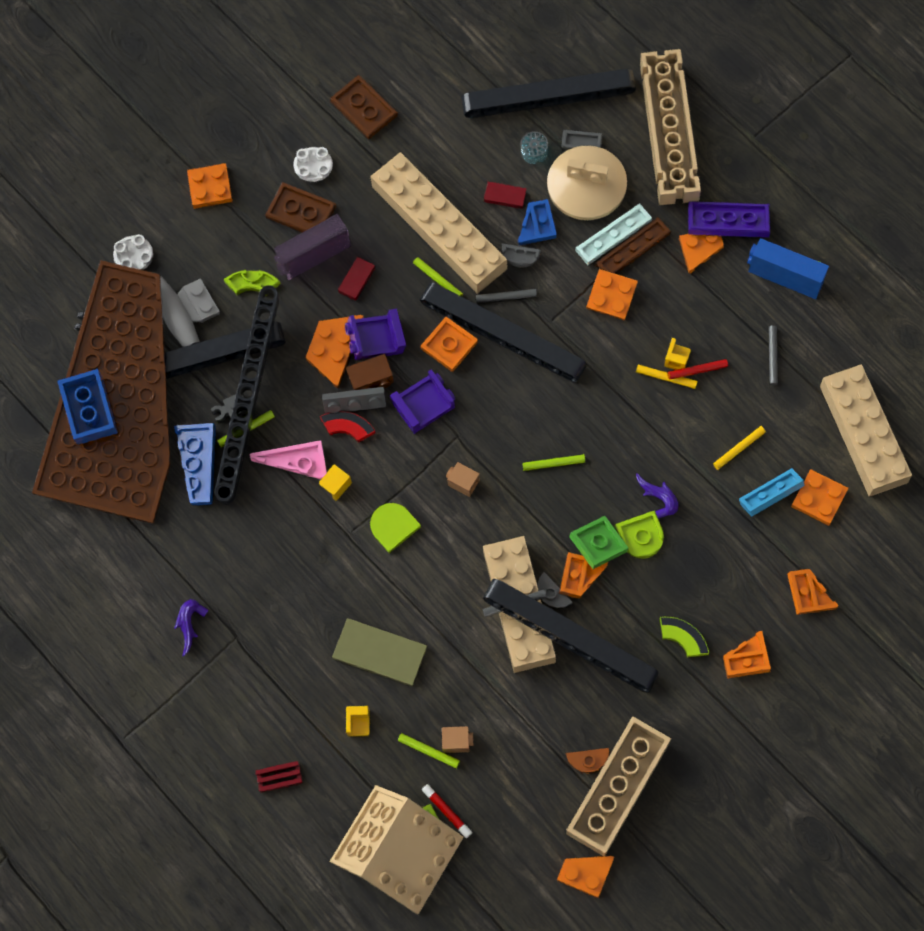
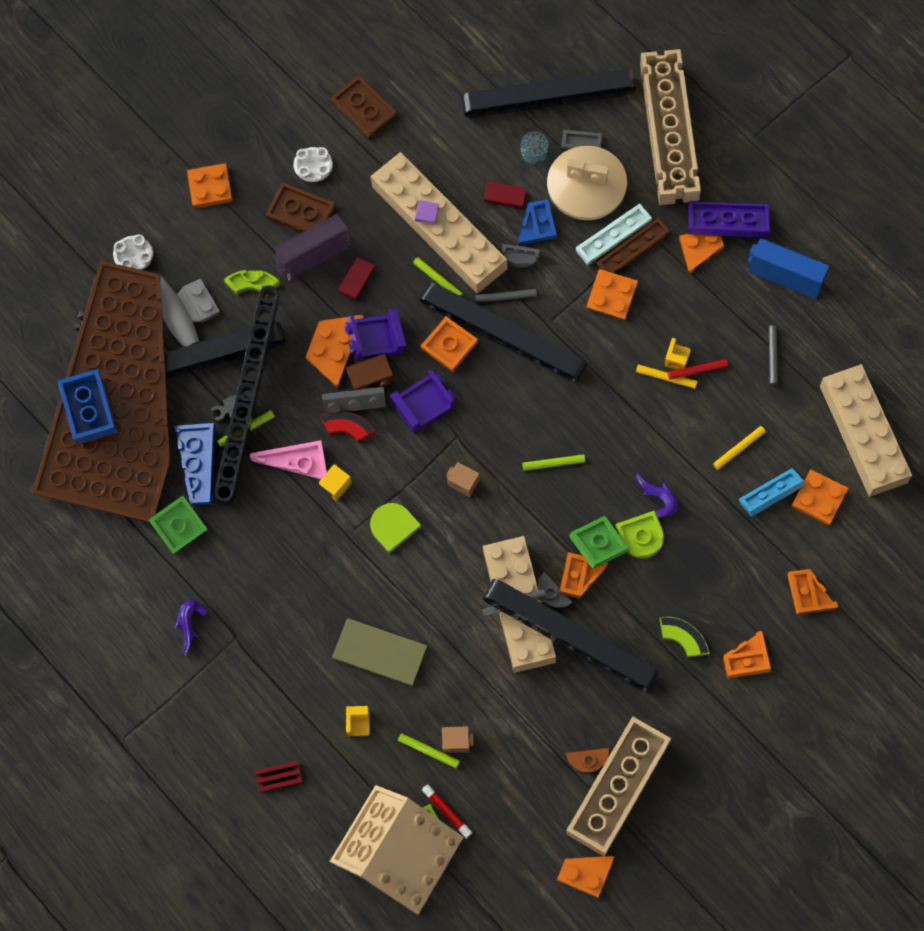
(178, 524): none -> bright green plate
(427, 212): none -> medium lavender tile

